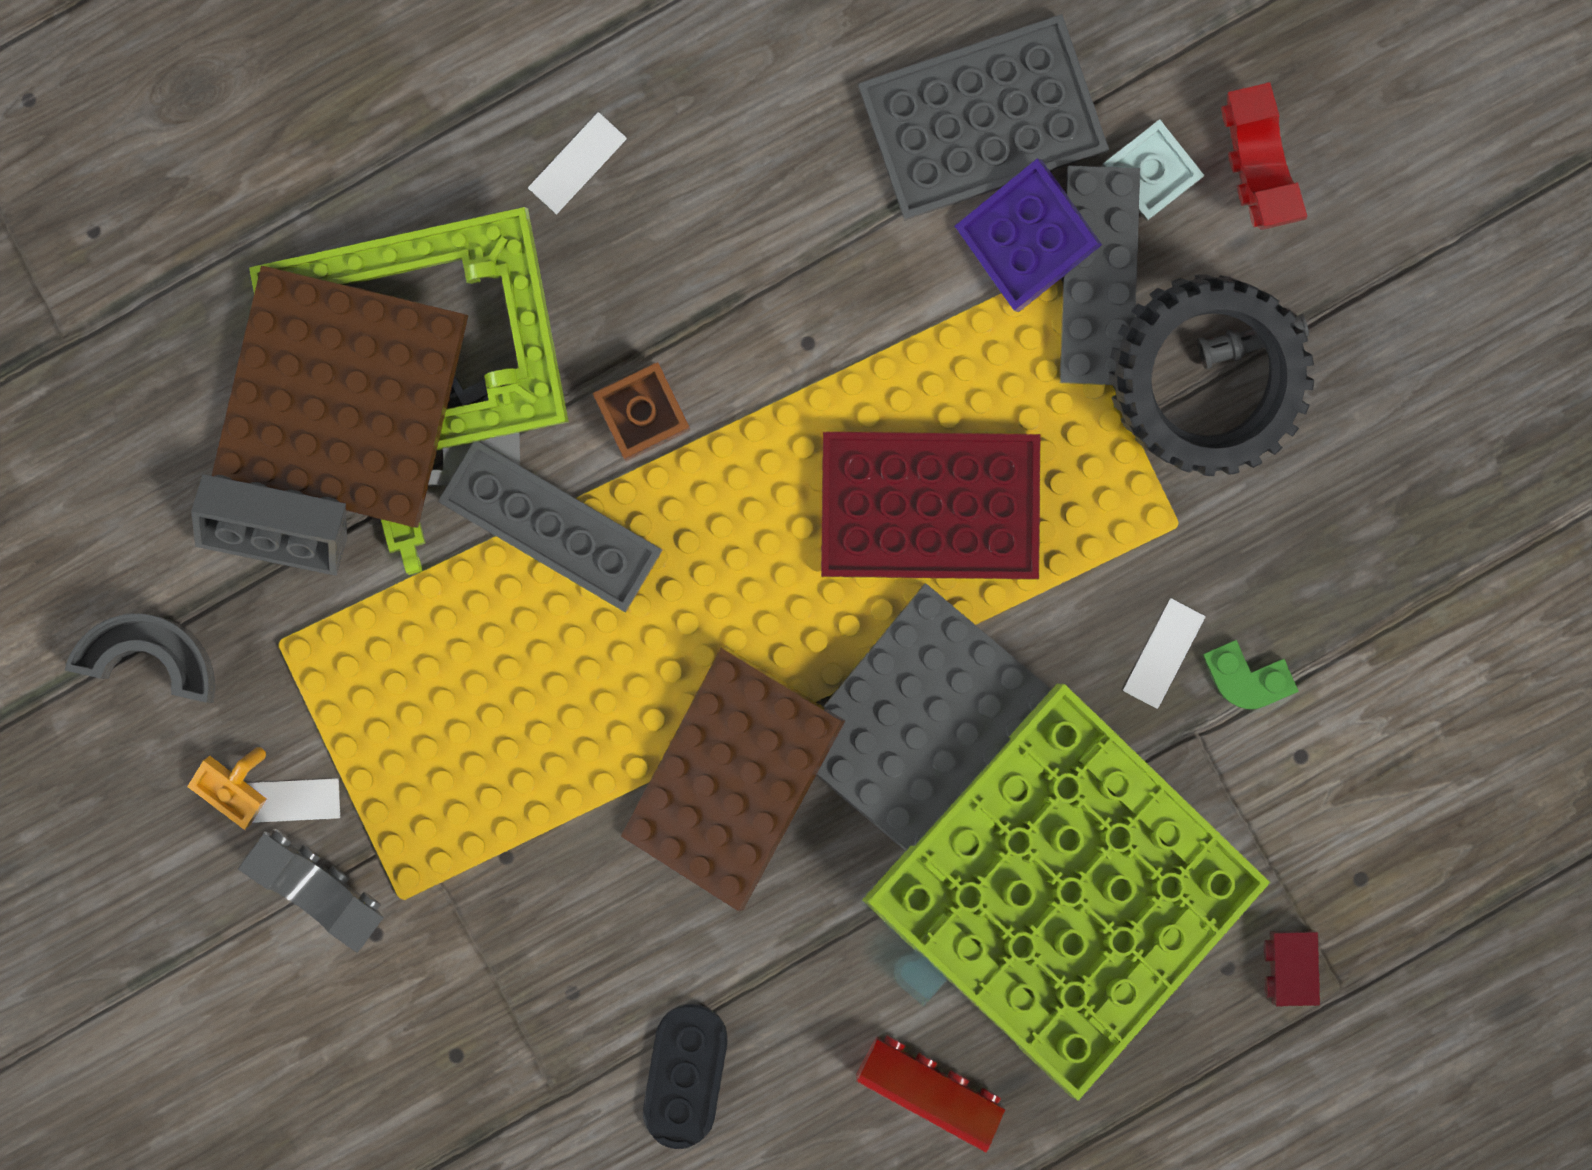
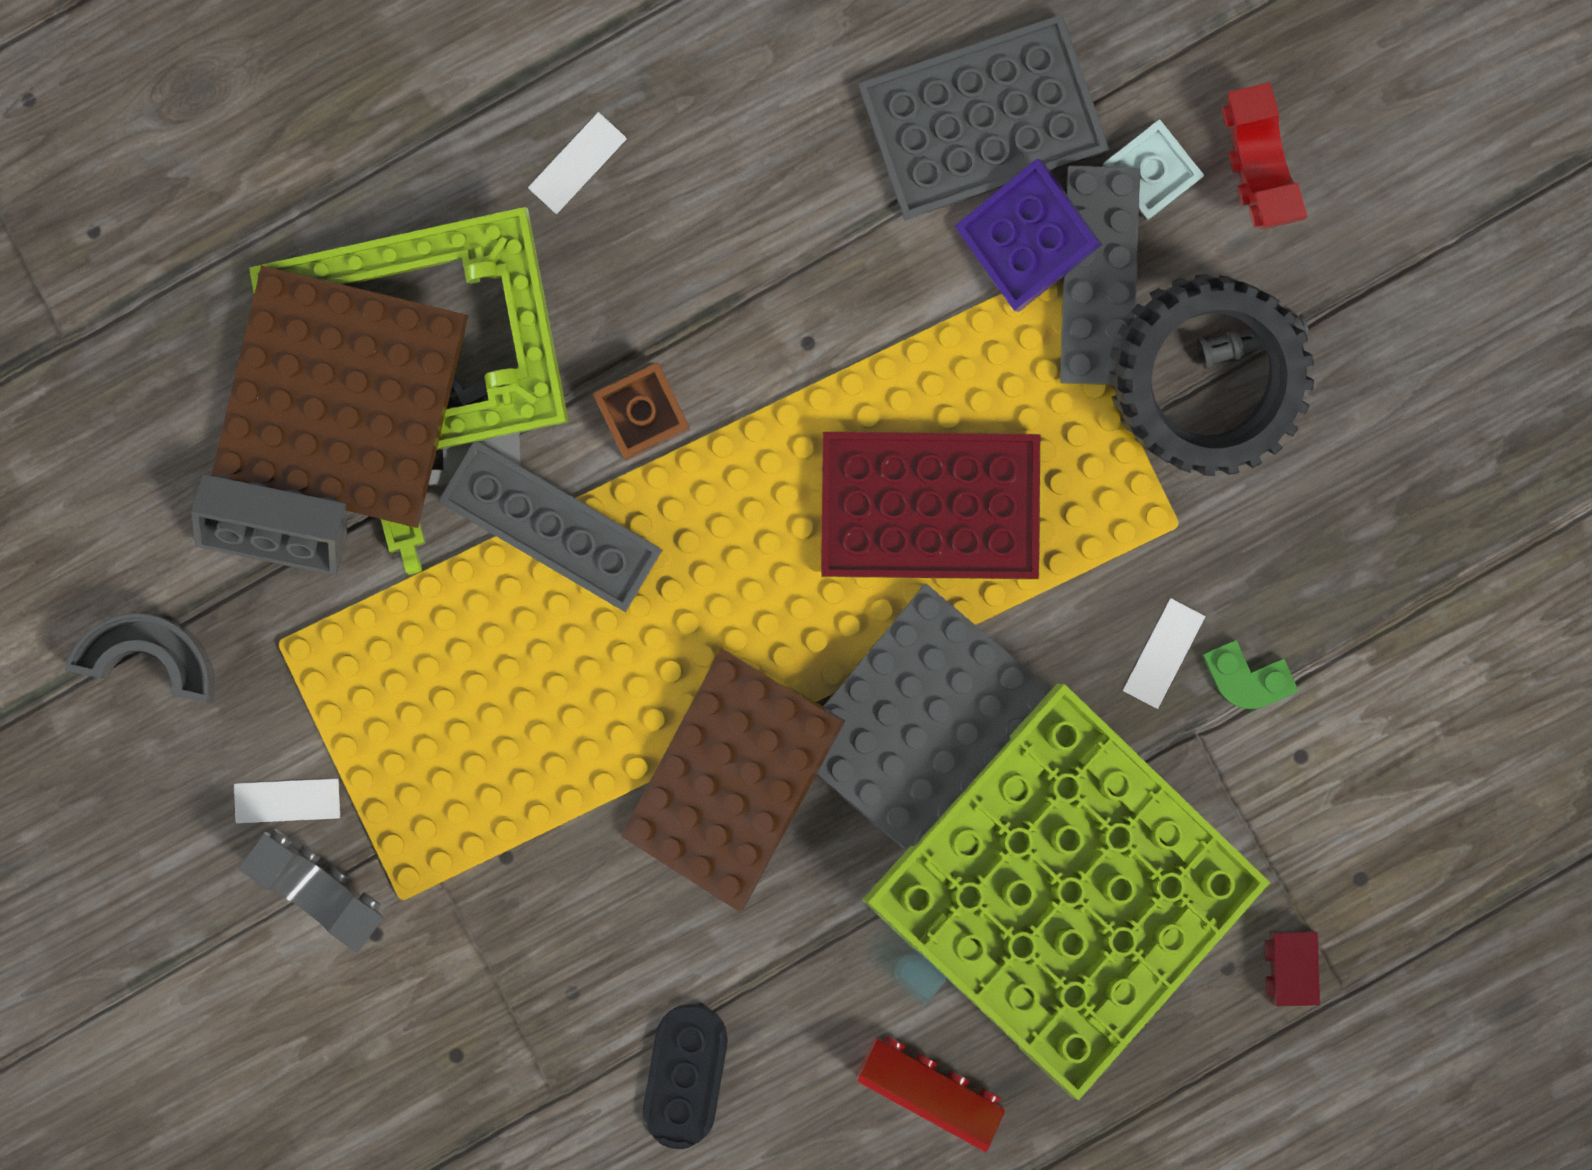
(227, 789): light orange plate -> none

